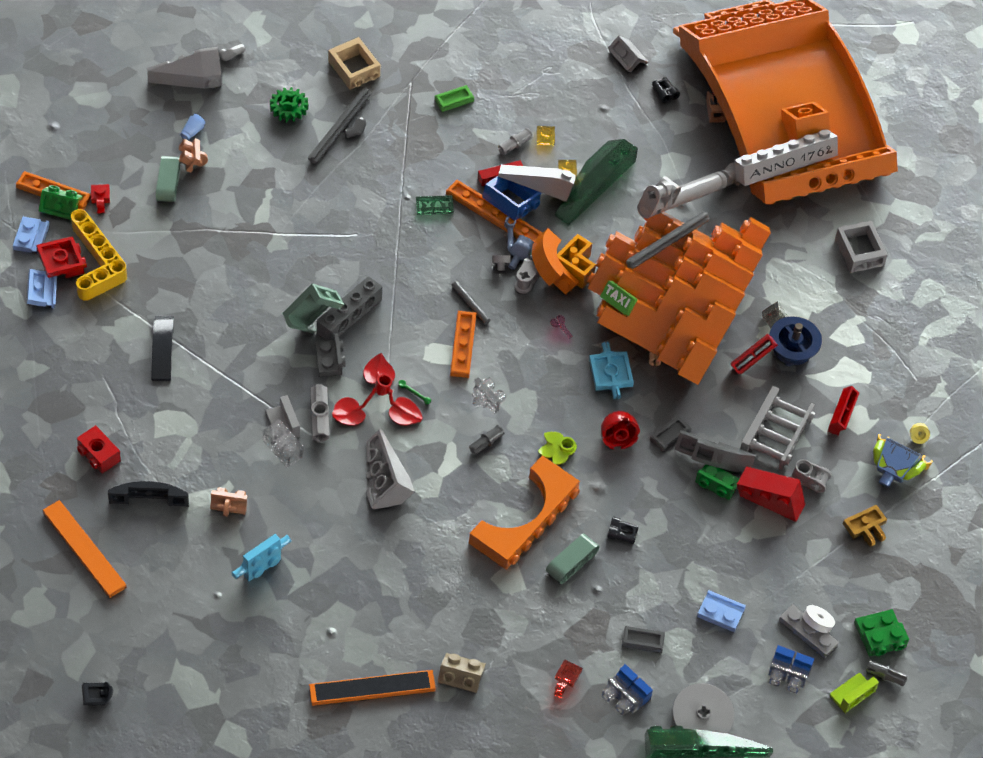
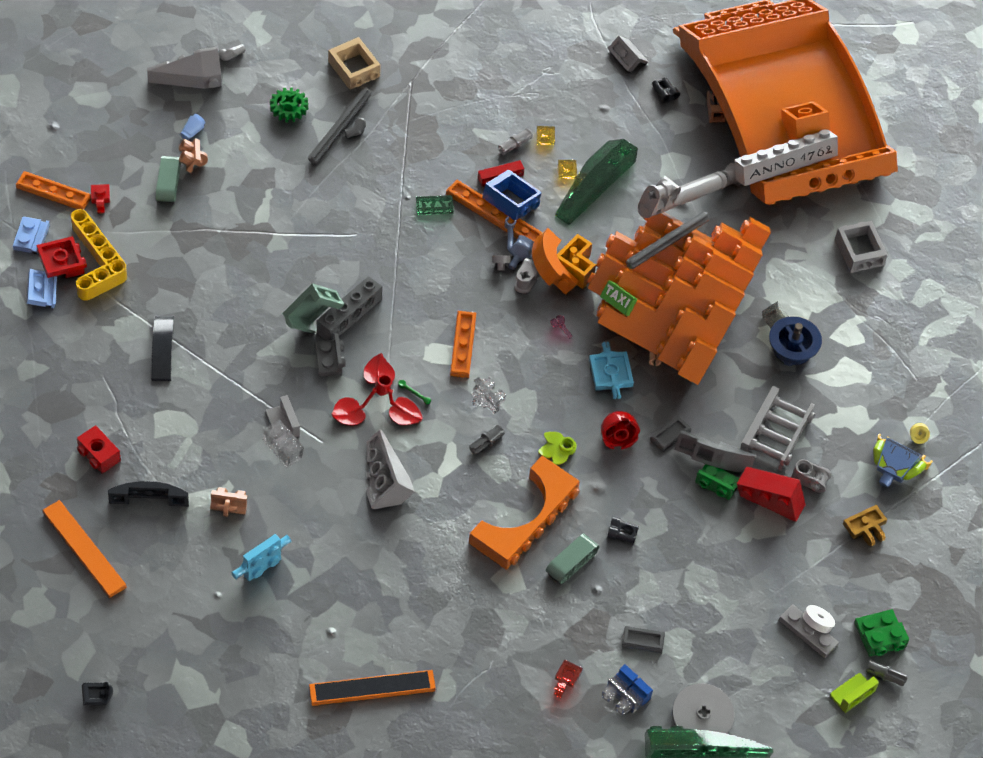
(59, 202): green bracket -> none
(319, 404): light grey piece -> none
(454, 98): bright green tile -> none
(461, 672): dark tan bracket -> none
(471, 303): dark grey bar -> none
(545, 180): light grey wedge -> none
(721, 611): light blue plate -> none
(751, 351): red piece -> none
(796, 675): clear hips -> none
(848, 393): red piece -> none

